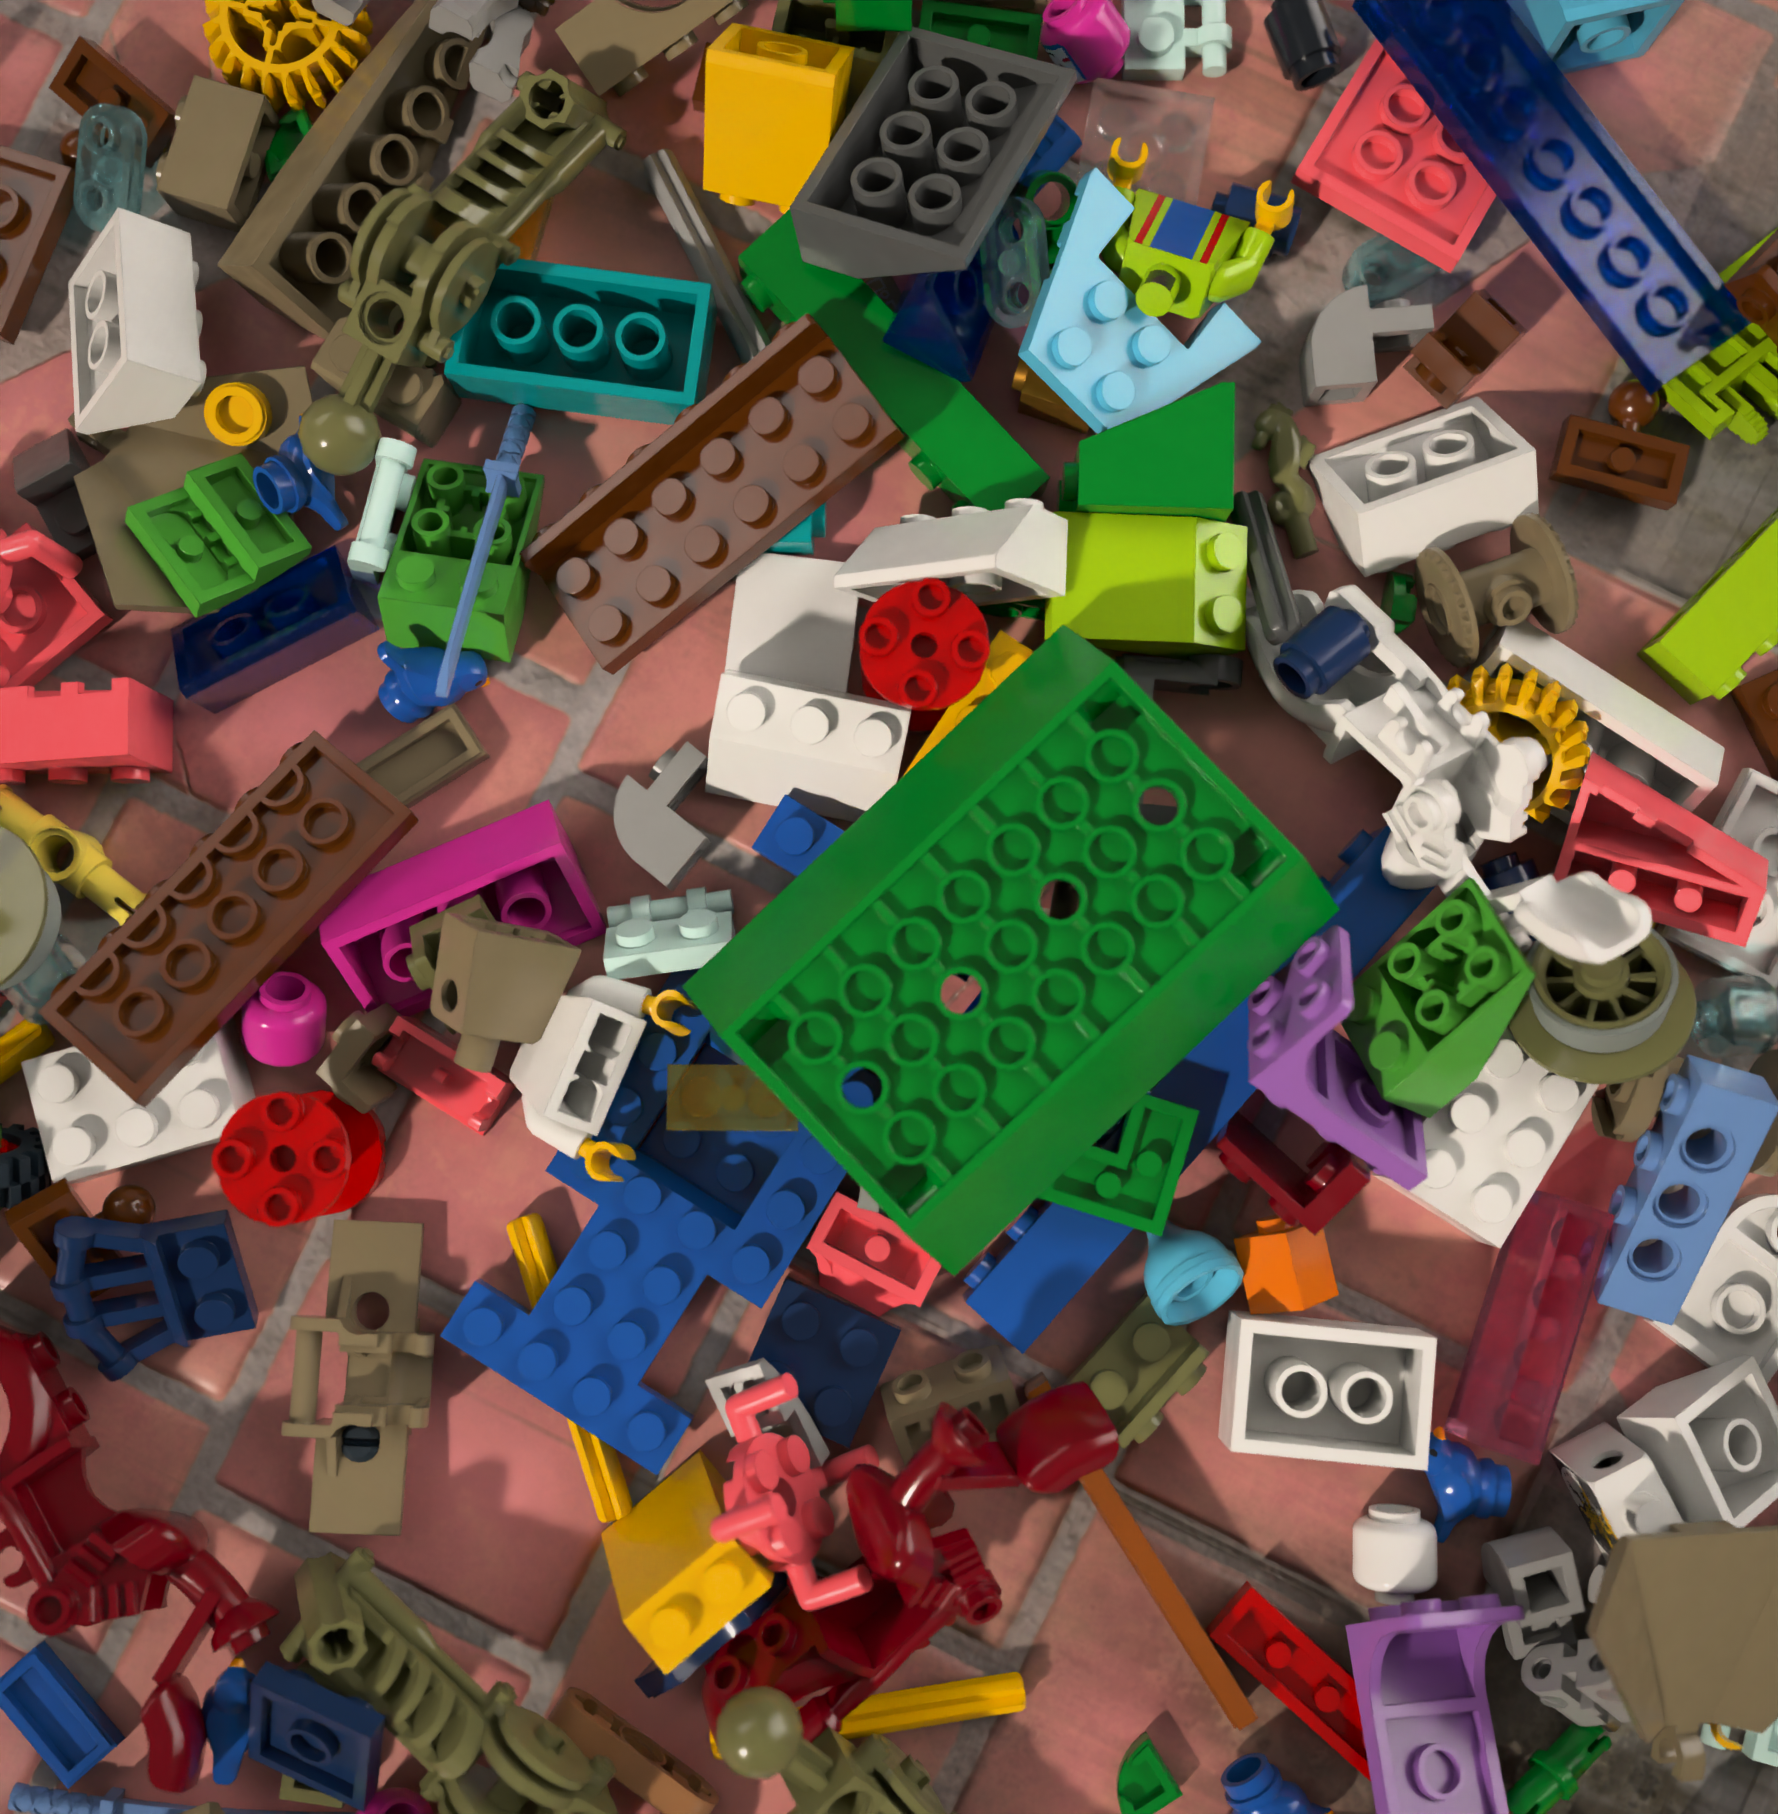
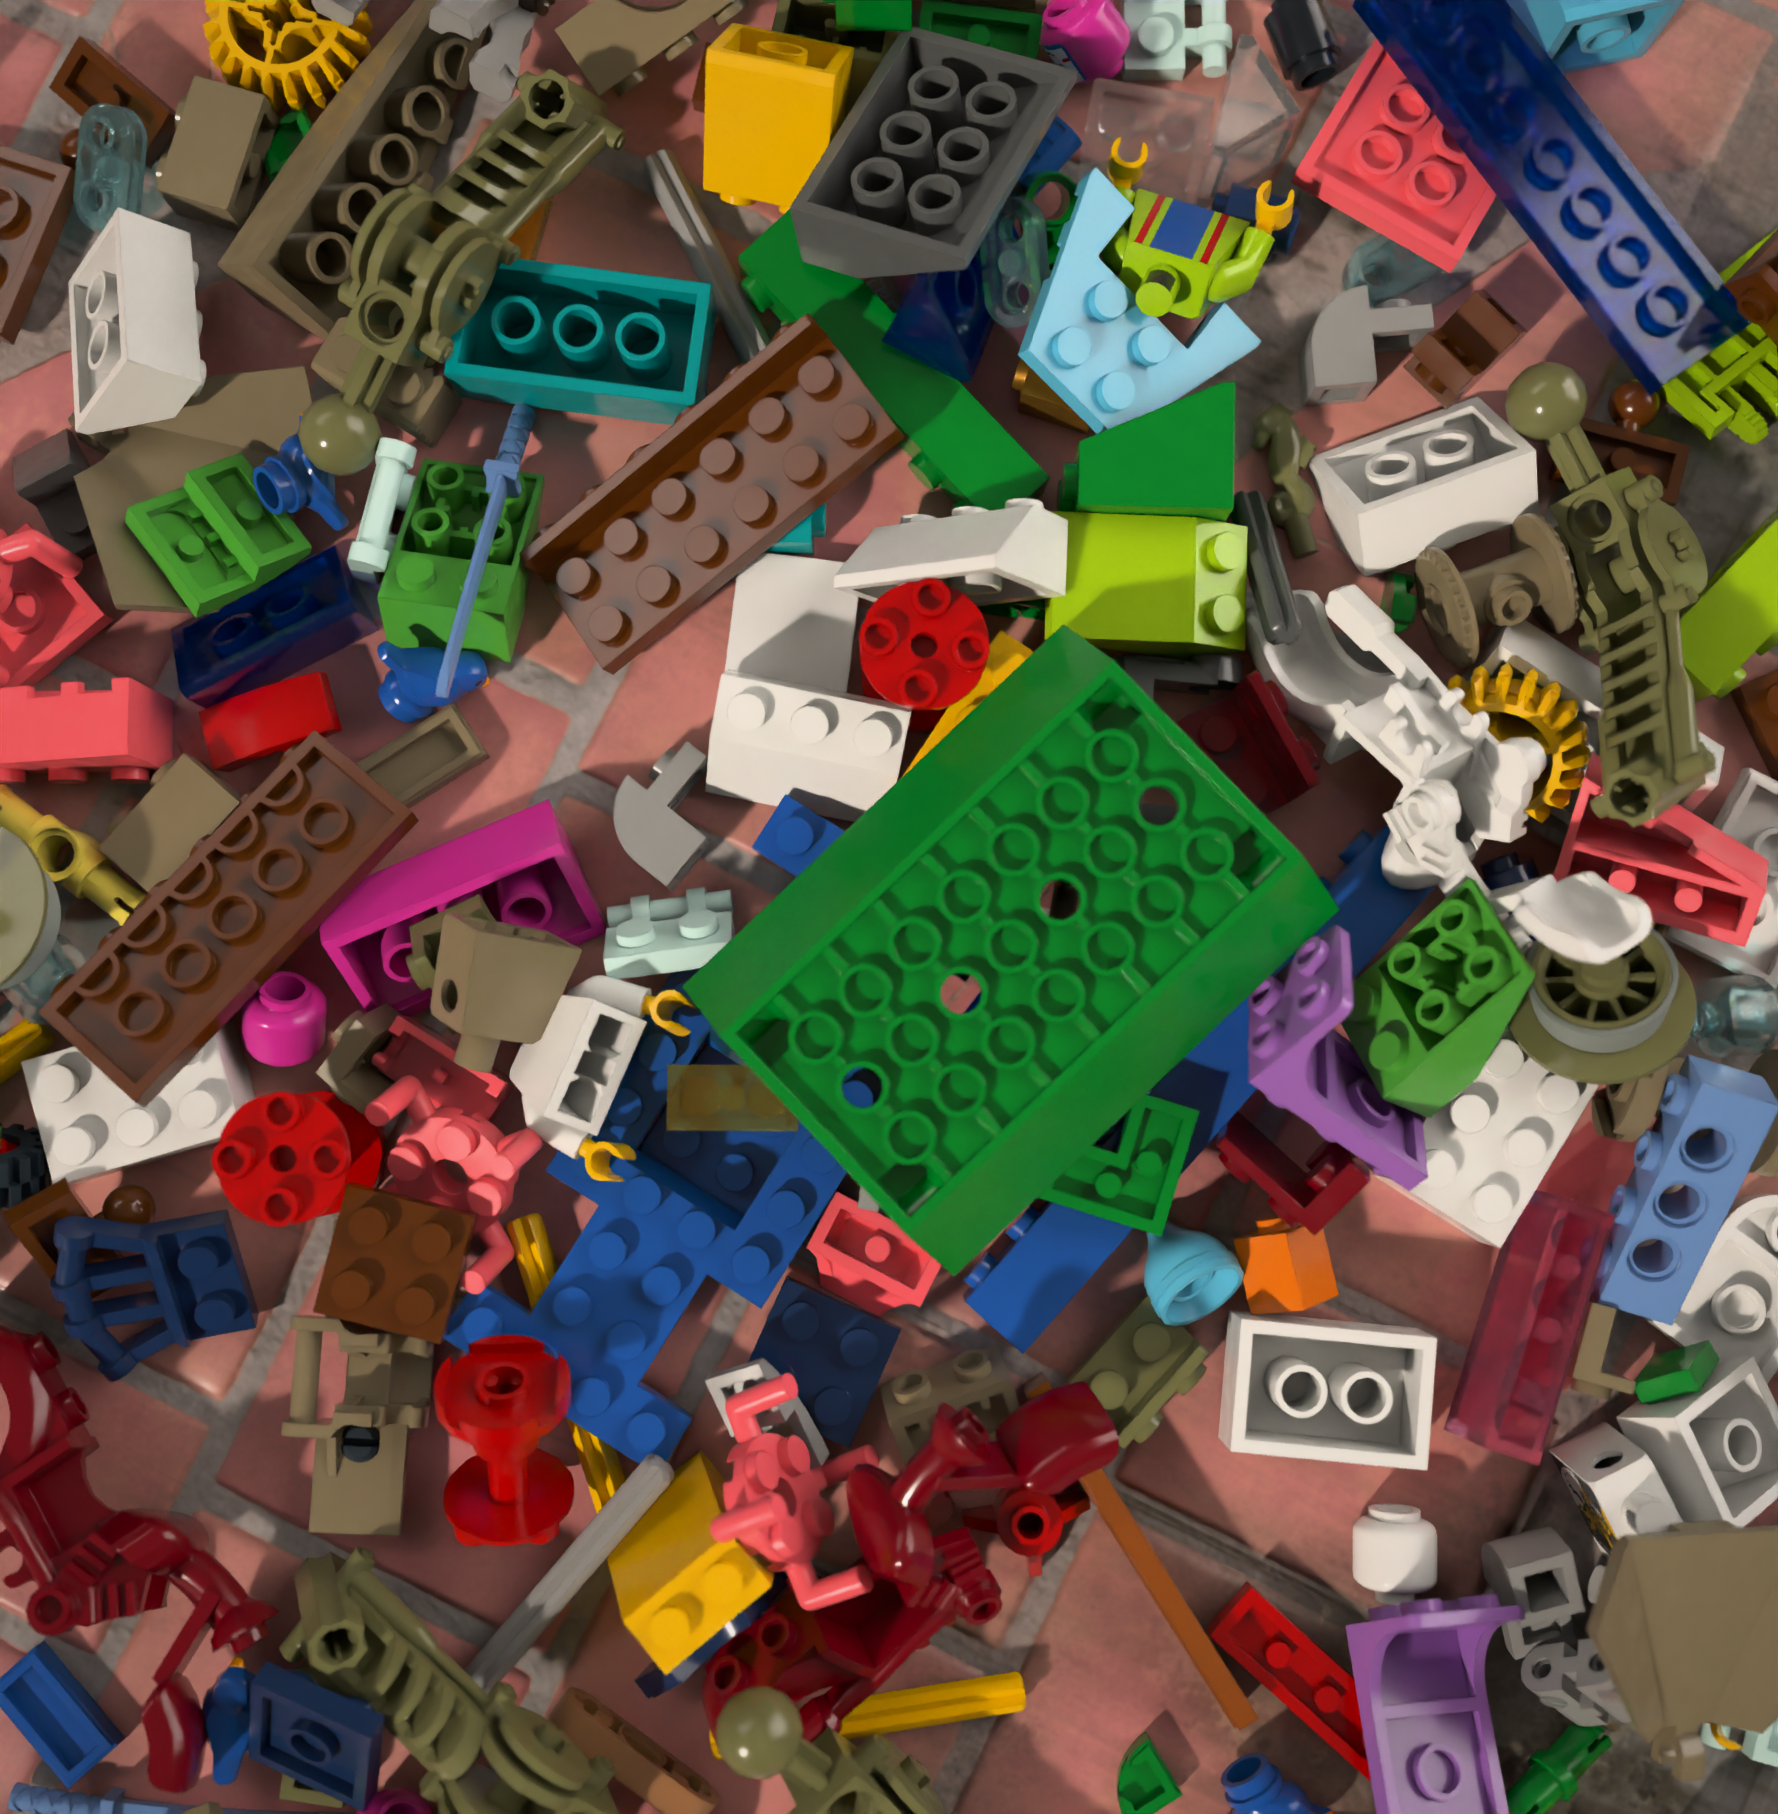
(171, 818): none -> dark tan brick
(238, 413): yellow tile -> none
(268, 720): none -> red slope
(395, 1262): none -> reddish brown plate
(479, 1147): none -> coral plate
(502, 1405): none -> red piece
(571, 1571): none -> light grey axle
(1030, 1539): none -> red brick
(1249, 124): none -> clear slope
(1255, 744): none -> dark red bracket
(1322, 652): dark blue brick -> none
(1464, 1484): blue animal -> none
(1590, 1354): none -> dark tan bracket
(1625, 602): none -> olive piece
(1676, 1373): none -> green tile

